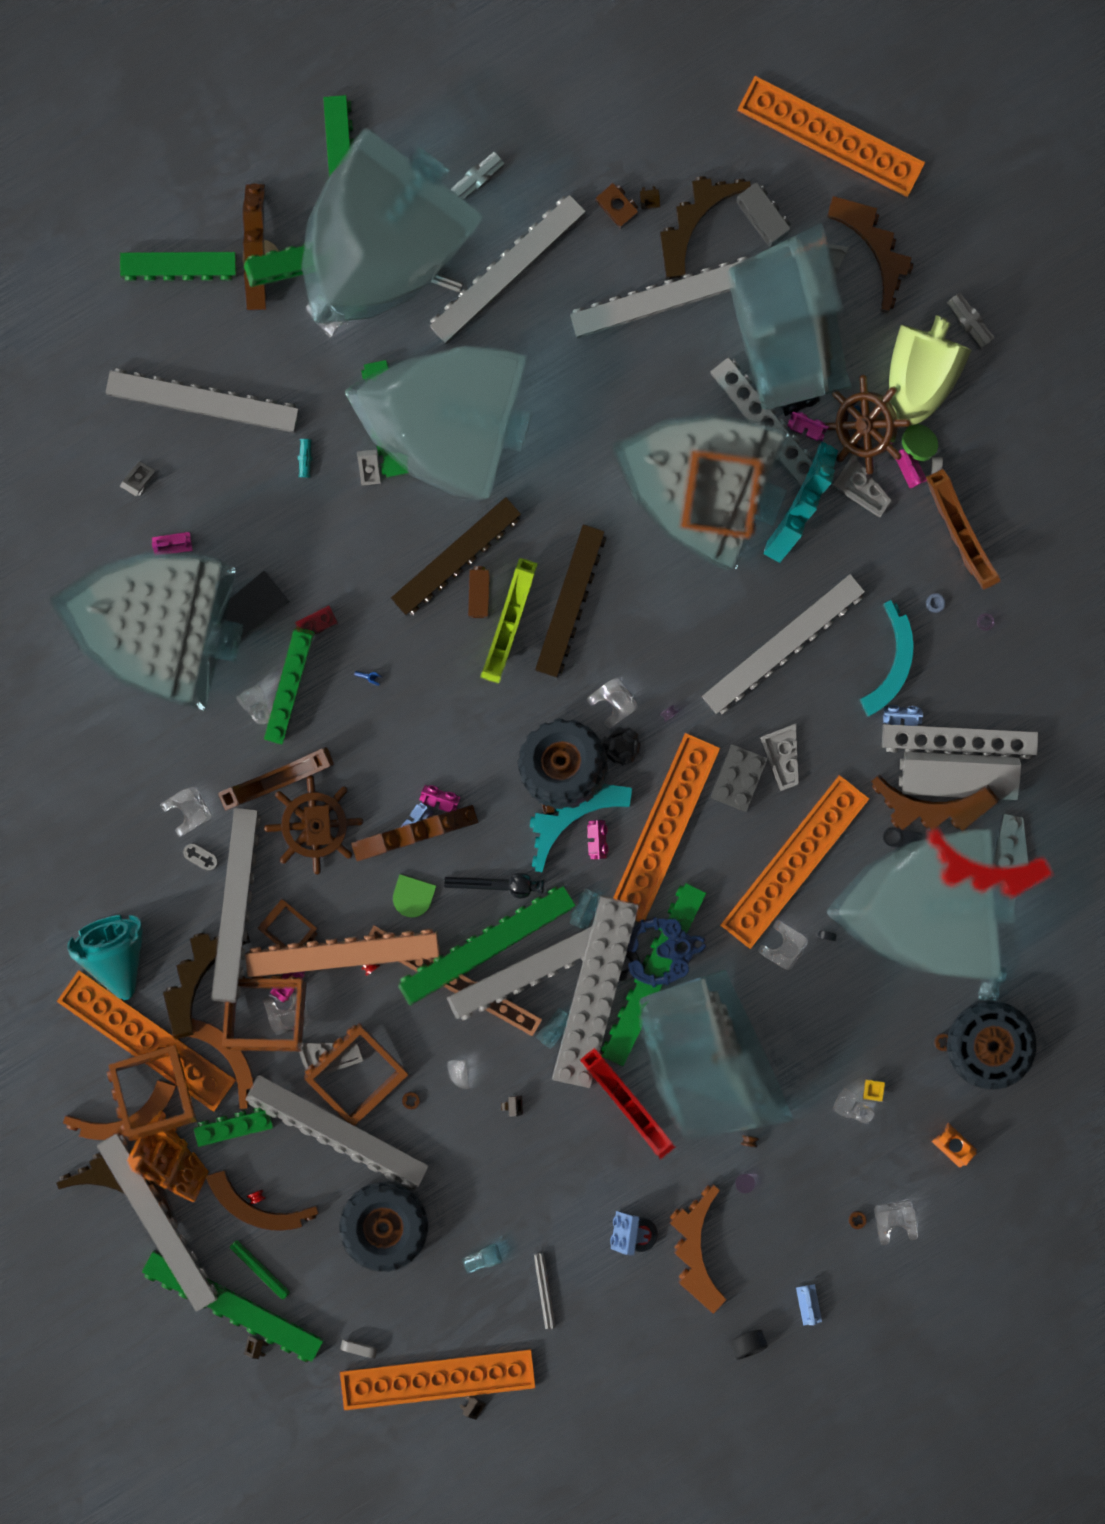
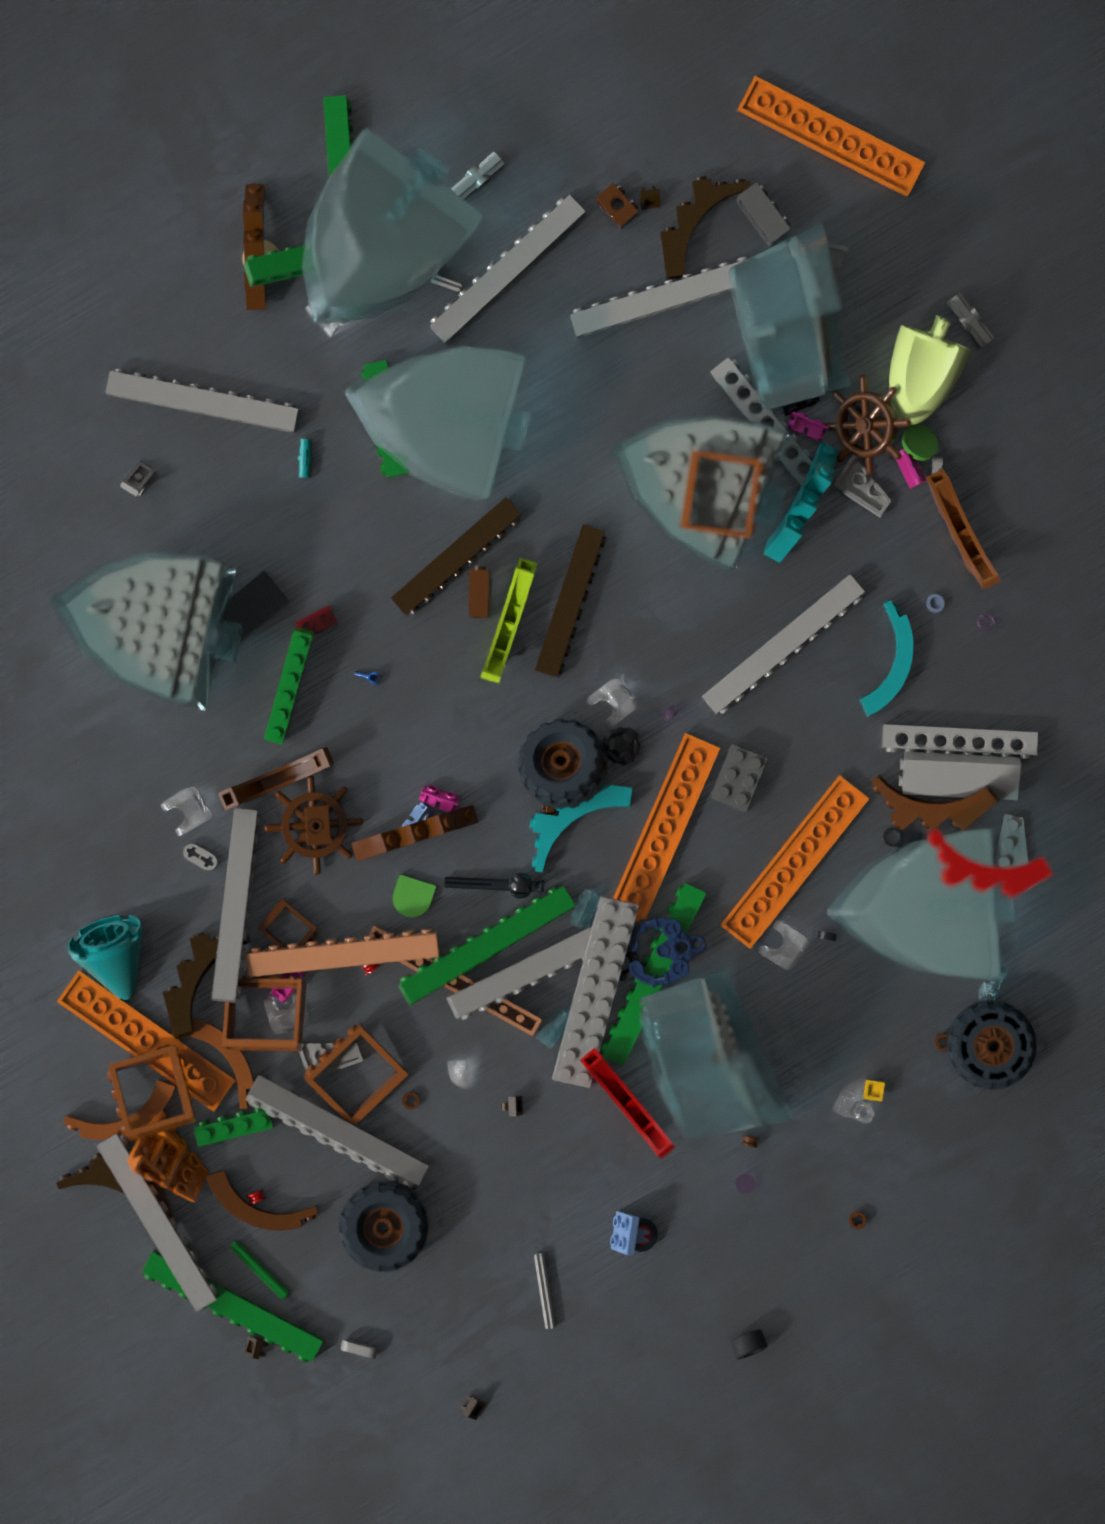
(172, 543): dark pink hinge -> none
(178, 265): green brick -> none
(253, 701): clear piece -> none
(368, 467): light grey slope -> none
(437, 1379): orange plate -> none
(486, 1257): clear light blue piece -> none
(598, 831): dark pink hinge -> none
(690, 1224): dark orange arch -> none
(782, 756): light grey wing -> none
(809, 1304): light blue hinge -> none
(892, 265): reddish brown arch -> none
(893, 714): light blue hinge -> none
(895, 1215): clear piece -> none
(955, 1146): orange piece -> none

